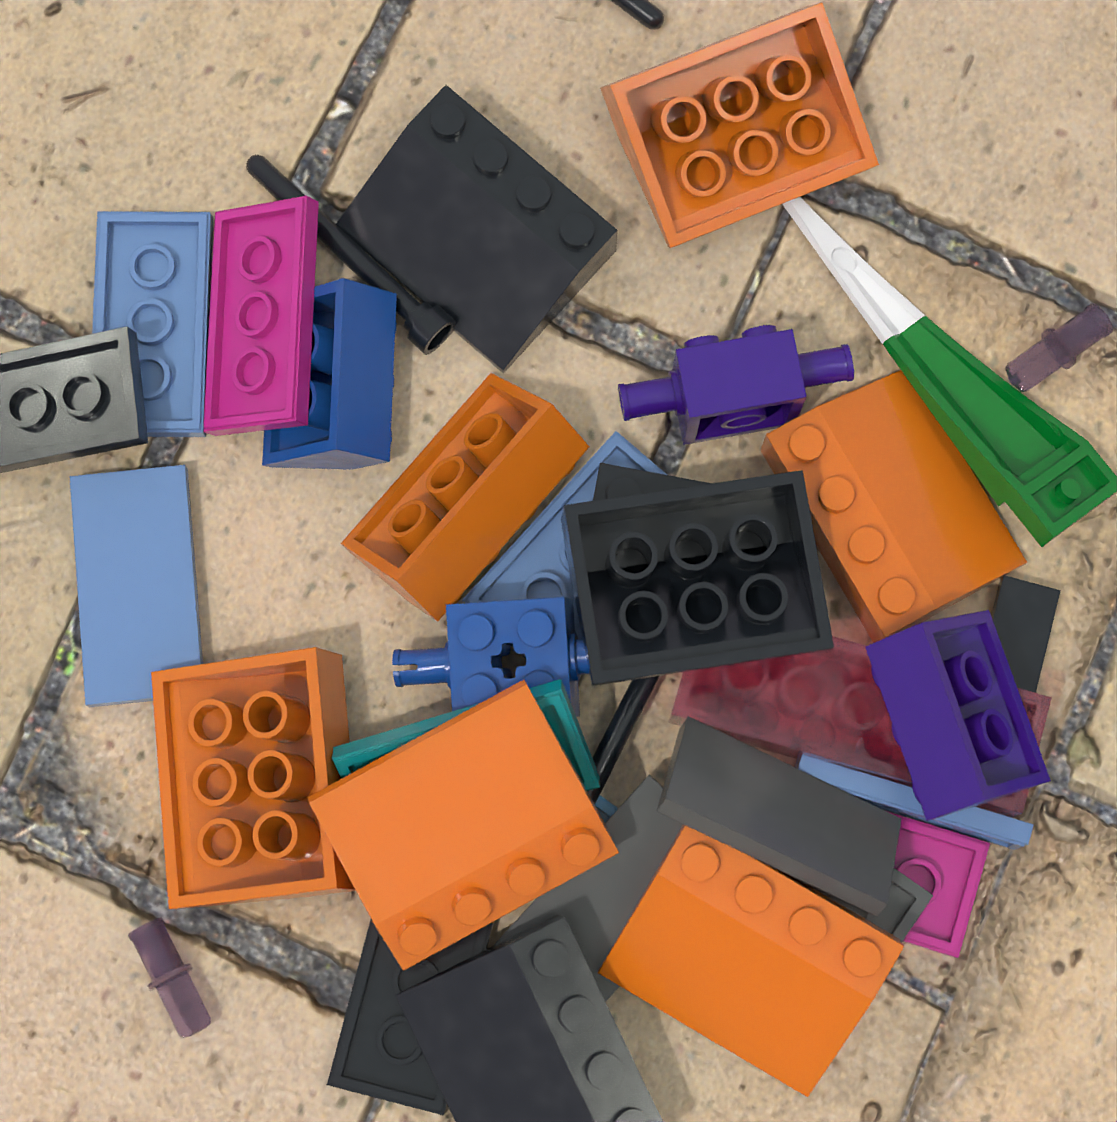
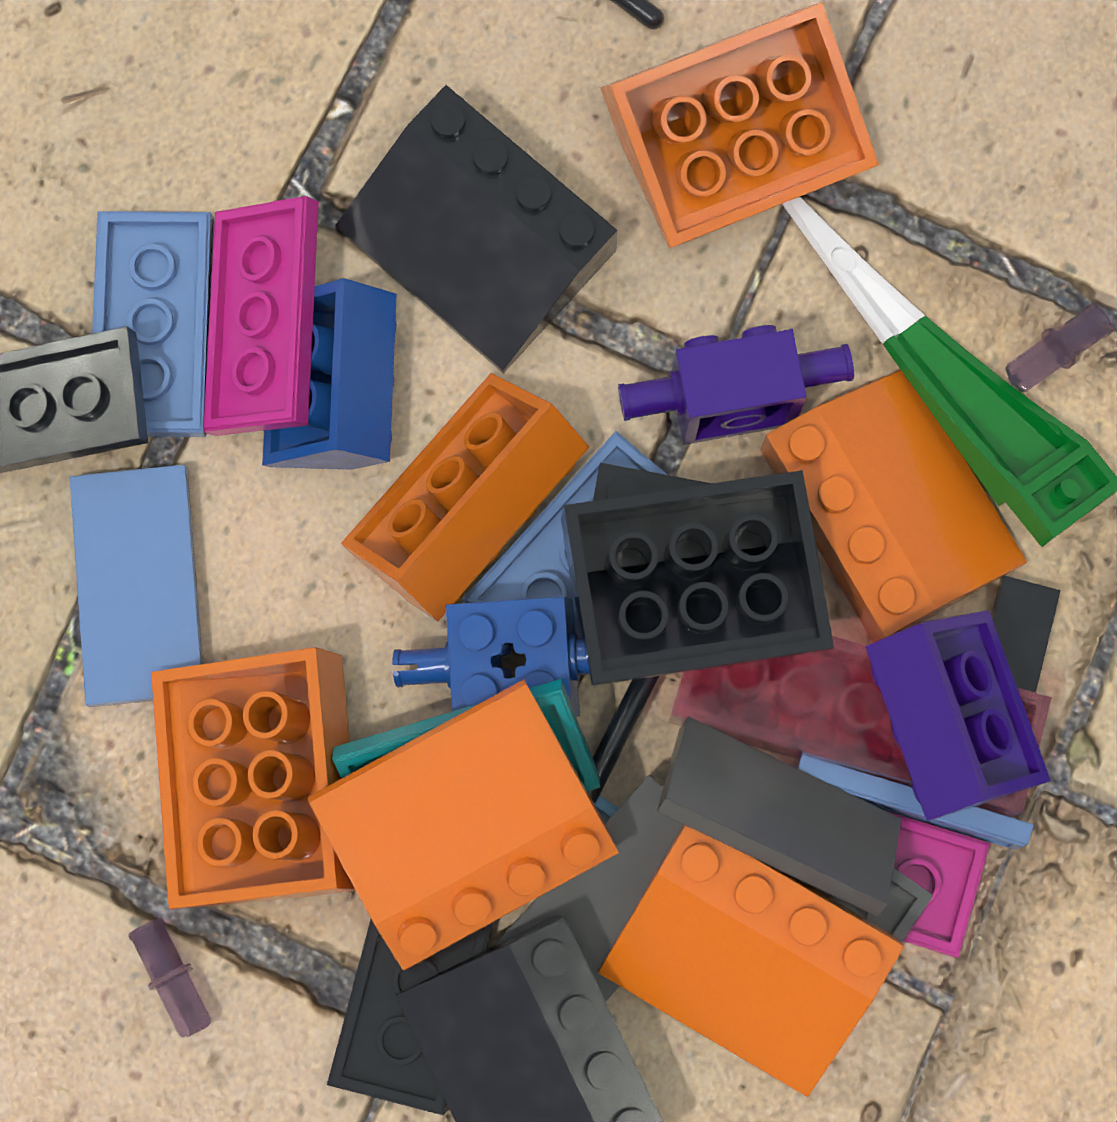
(426, 324): black piece -> none

